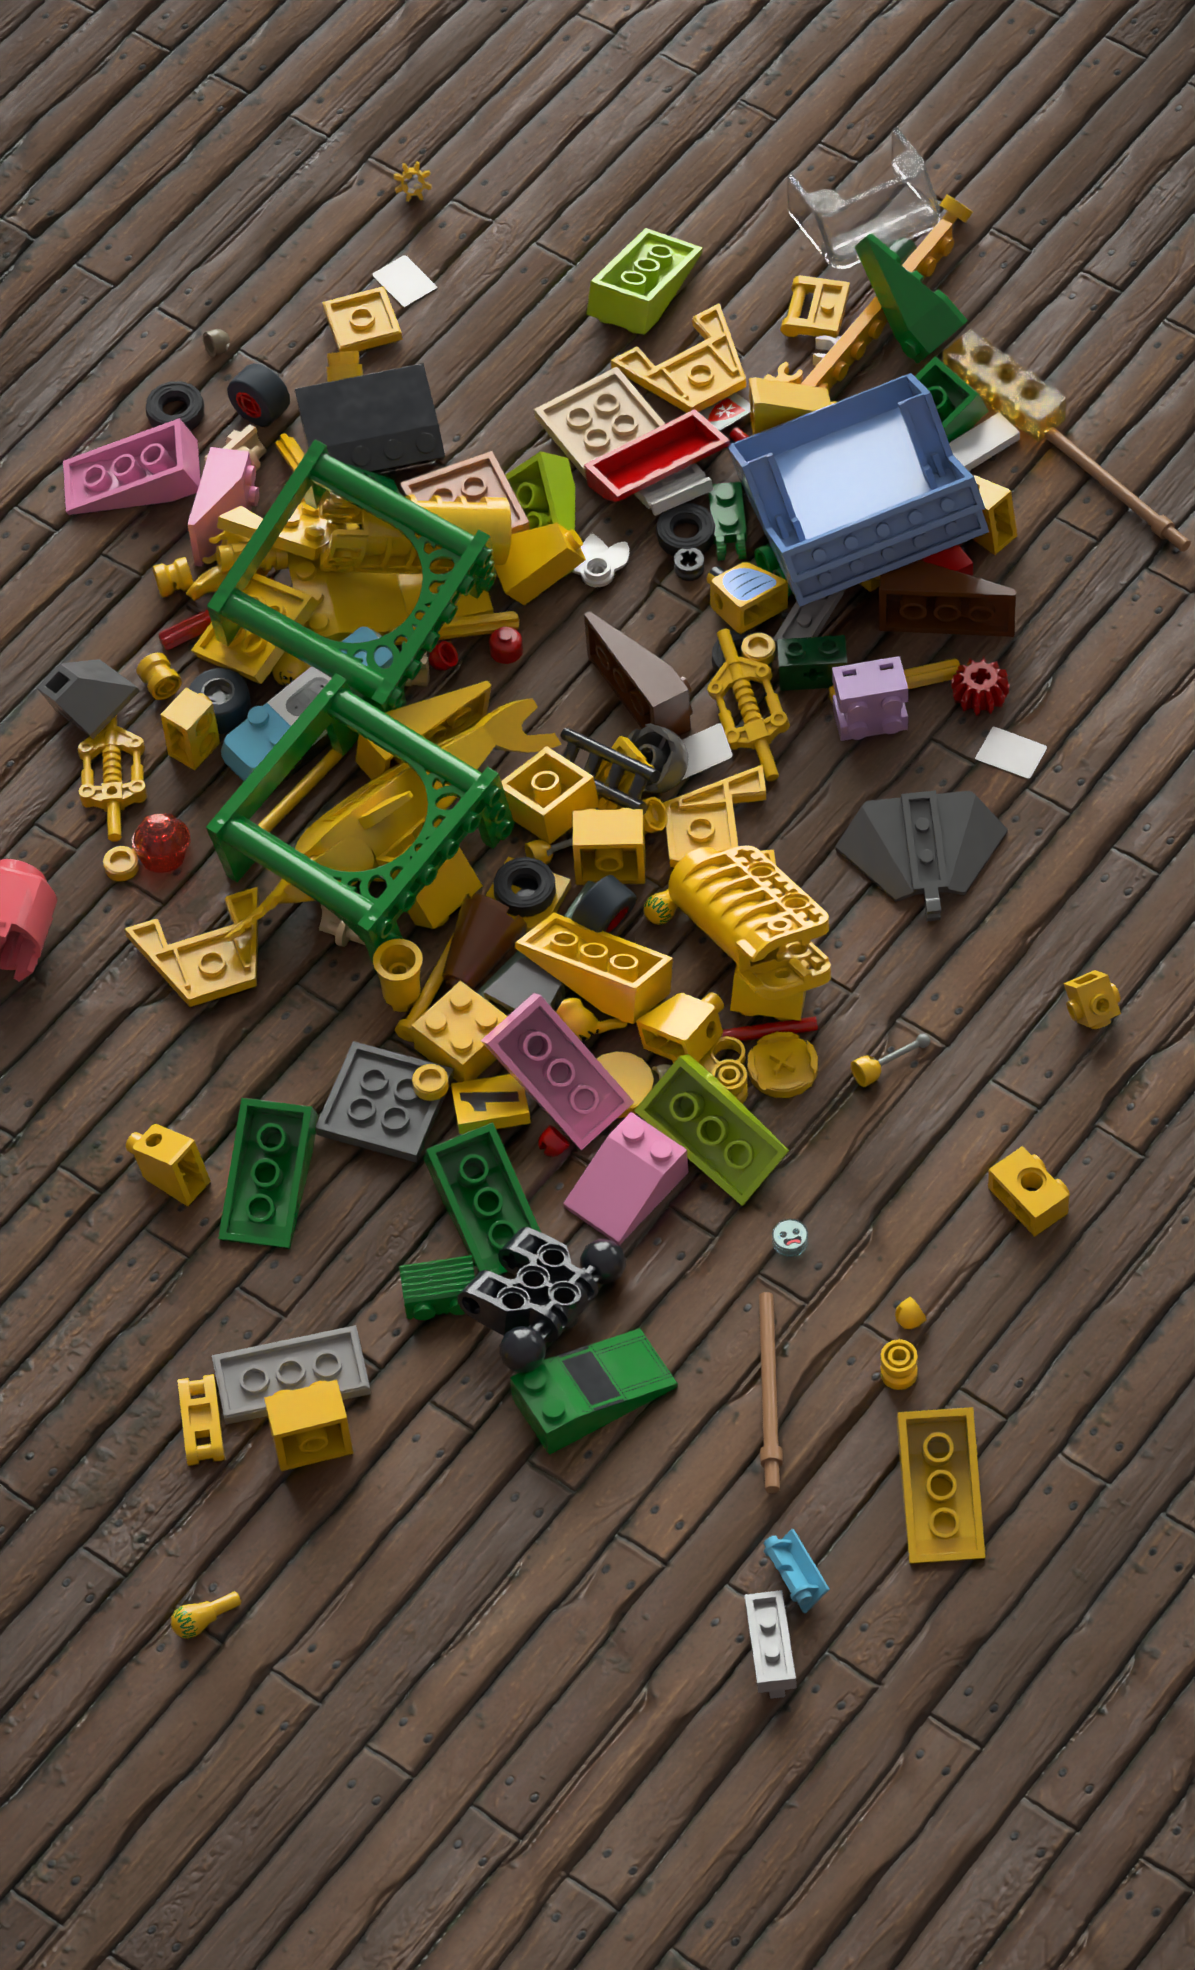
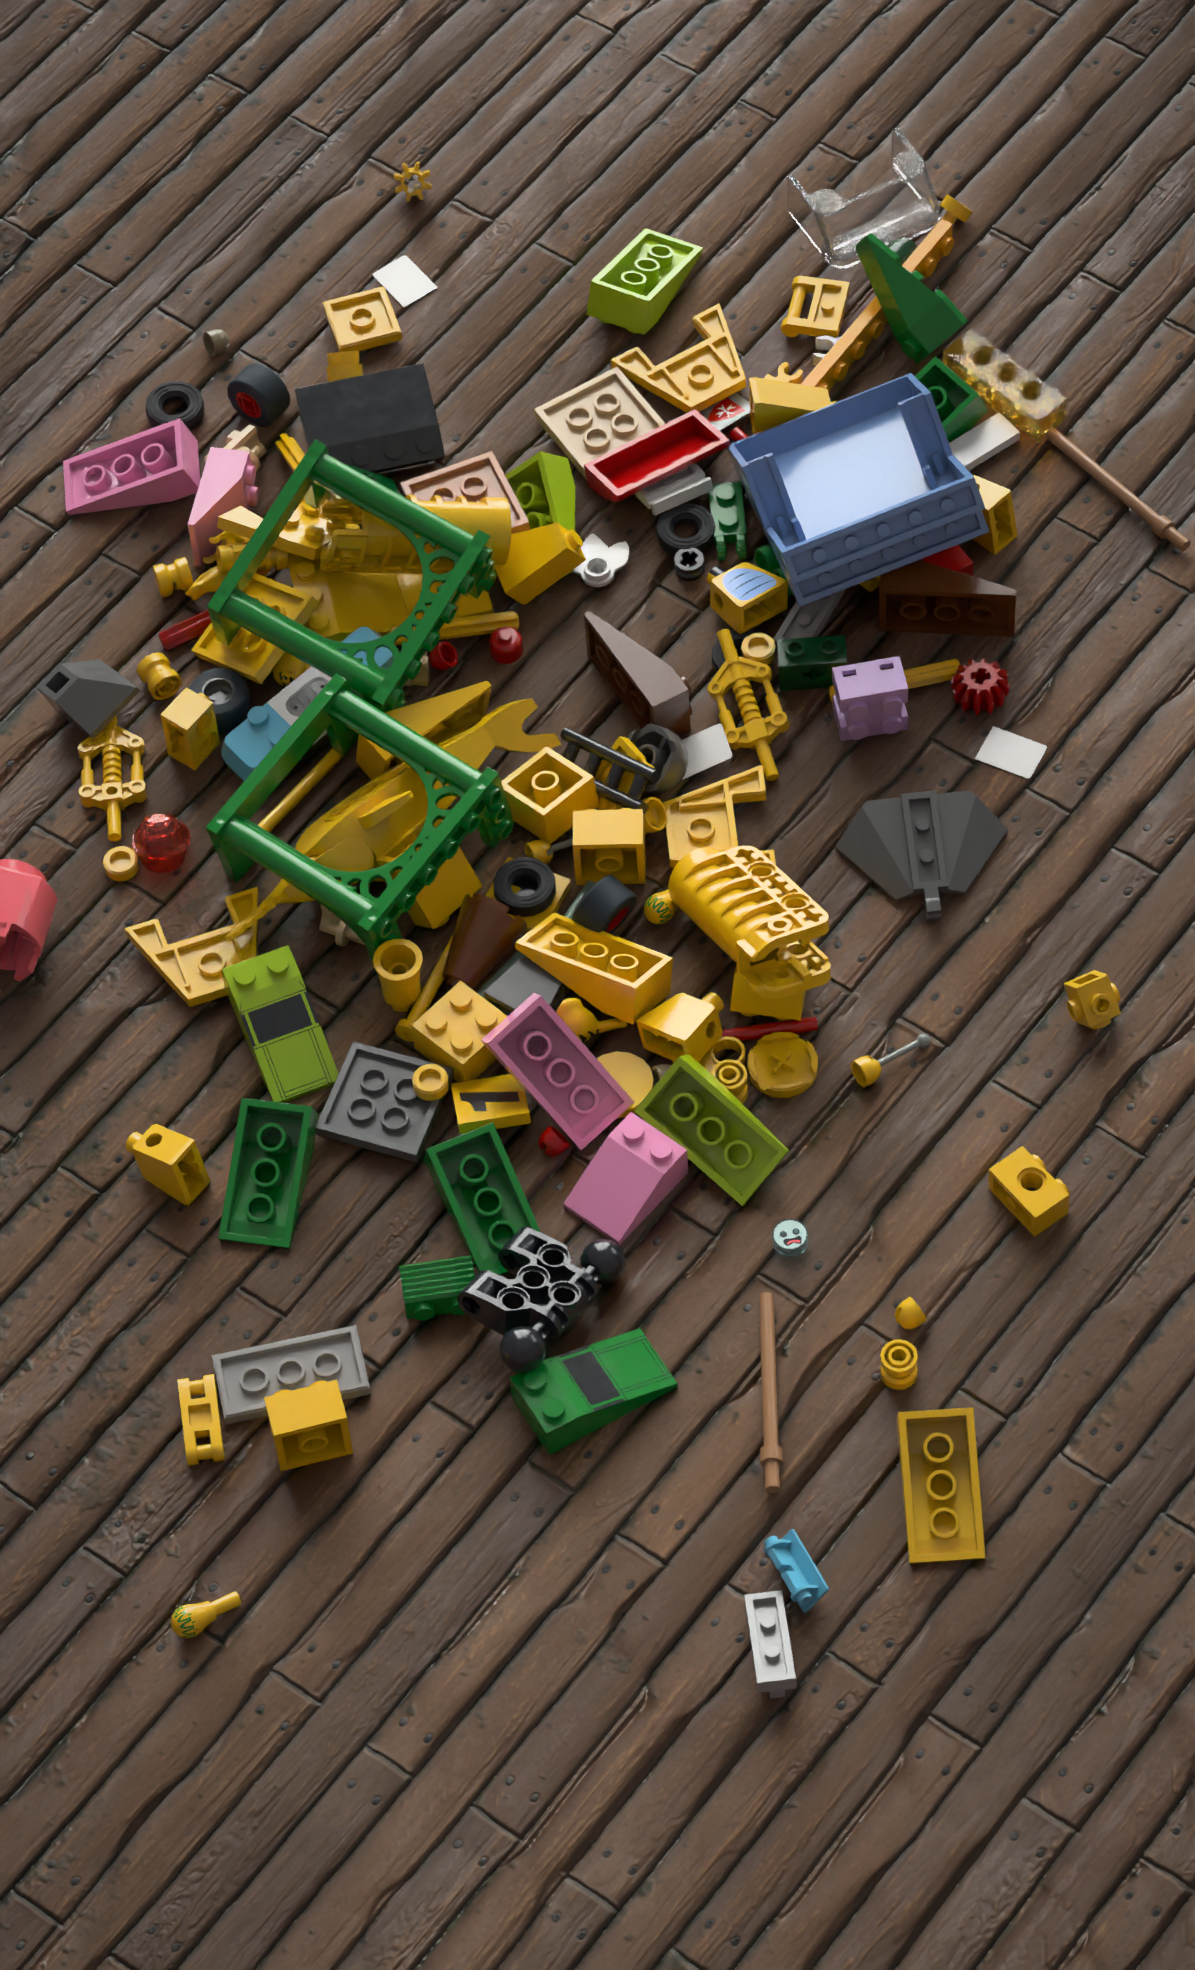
(280, 1025): none -> lime slope

